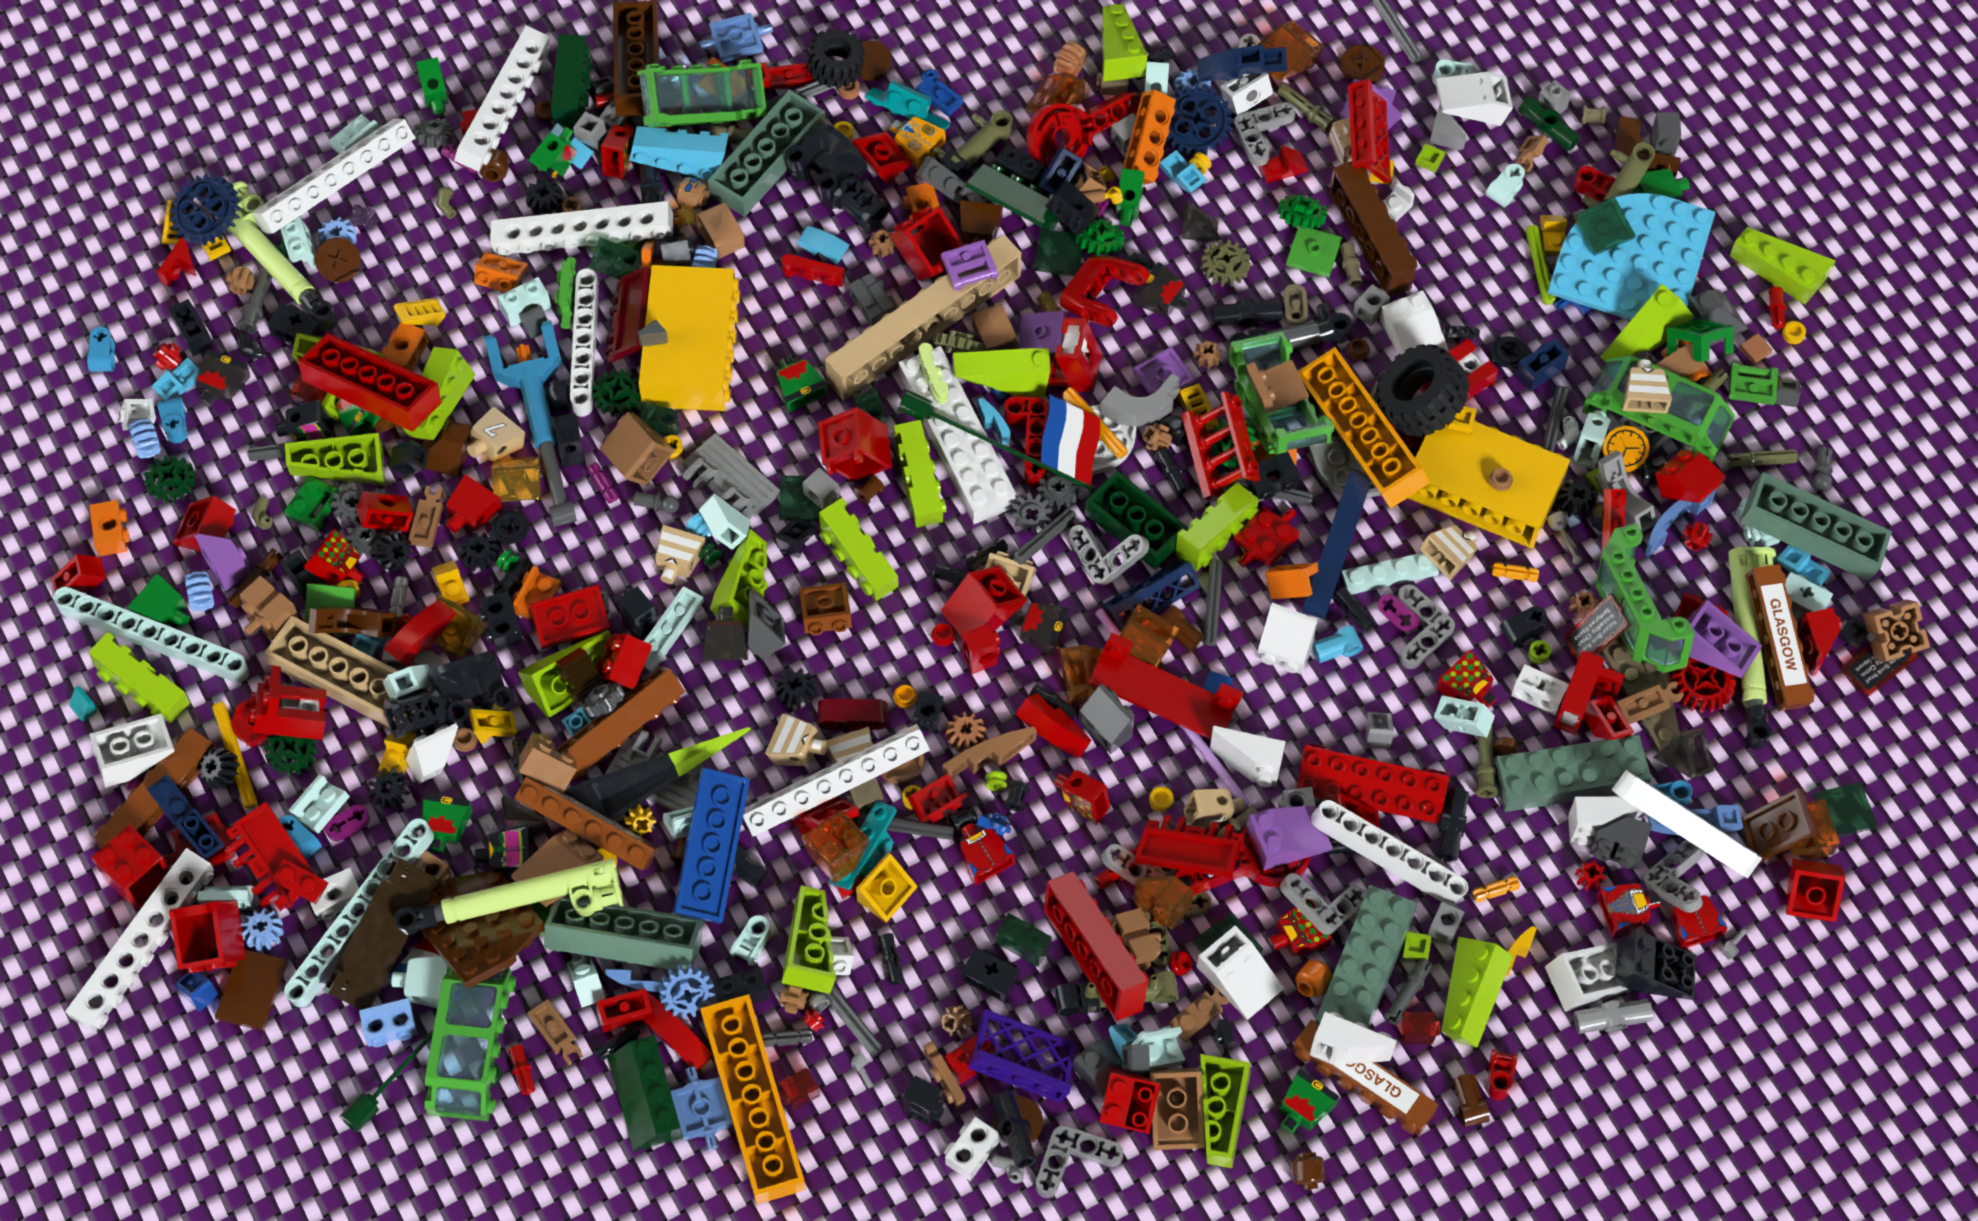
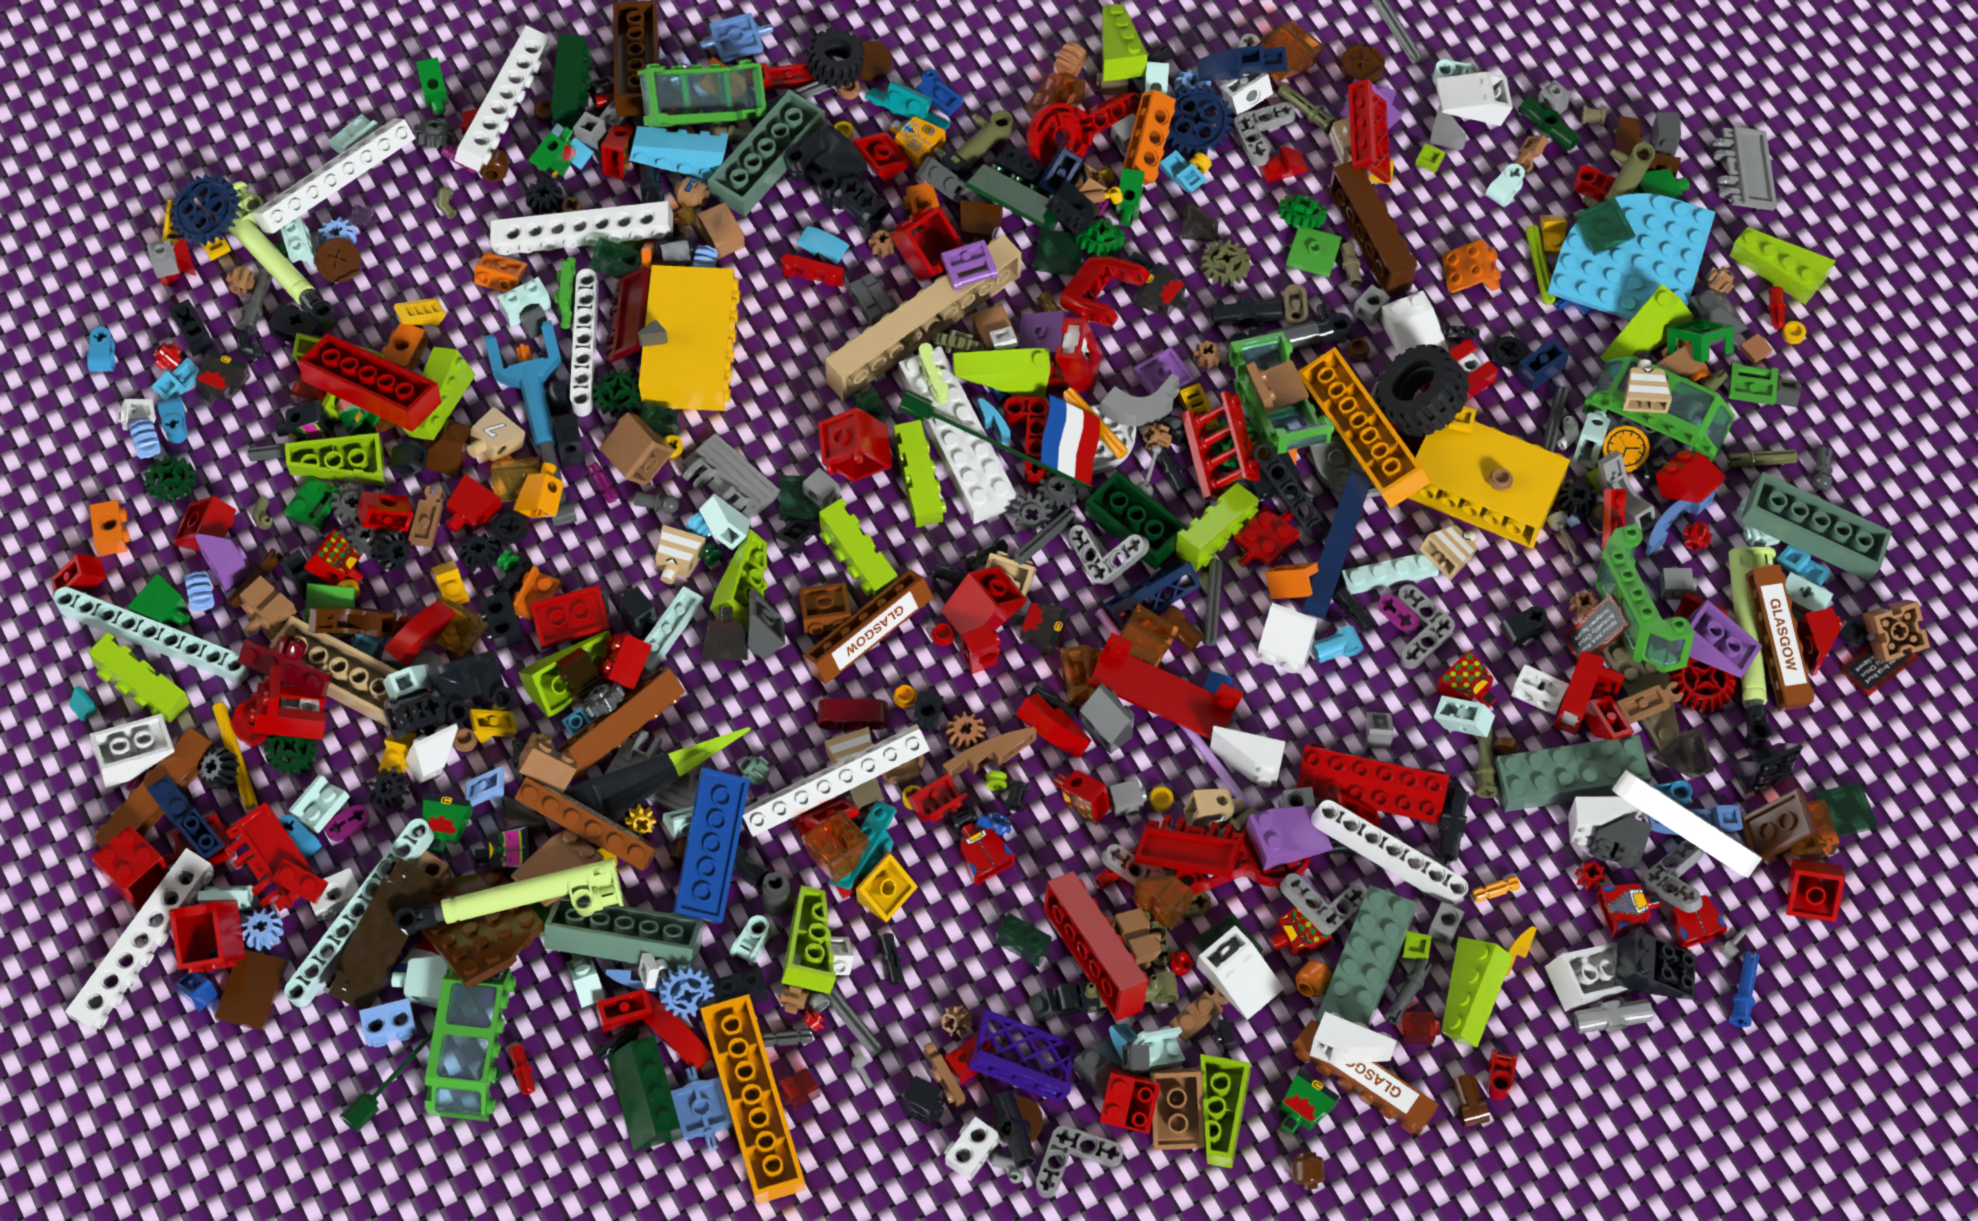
(163, 259): none -> light grey brick
(290, 656): none -> dark red plate
(399, 596): light grey axle -> none
(486, 787): none -> light blue slope
(540, 494): none -> light orange torso
(554, 1030): medium nougat plate -> none
(650, 970): none -> white tile
(755, 770): none -> sand green gear
(777, 895): none -> dark grey plant
(795, 743): tan torso -> none
(799, 384): green torso -> none
(802, 692): black gear -> none
(868, 626): none -> dark orange brick
(869, 489): reddish brown bush -> none
(916, 827): dark grey axle -> none
(997, 984): black brick -> none
(1003, 338): none -> white tile
(1043, 1005): none -> black plate
(1127, 798): none -> light grey brick
(1145, 486): none -> light grey hinge
(1300, 497): none -> black beam
(1399, 201): white bracket -> none
(1471, 266): none -> orange bracket
(1515, 572): light orange axle -> none
(1535, 646): lime bush -> none
(1676, 582): none -> light grey brick
(1720, 280): none -> medium nougat gear
(1743, 1000): none -> blue pin
(1748, 168): none -> light grey hinge
(1766, 767): none -> black slope

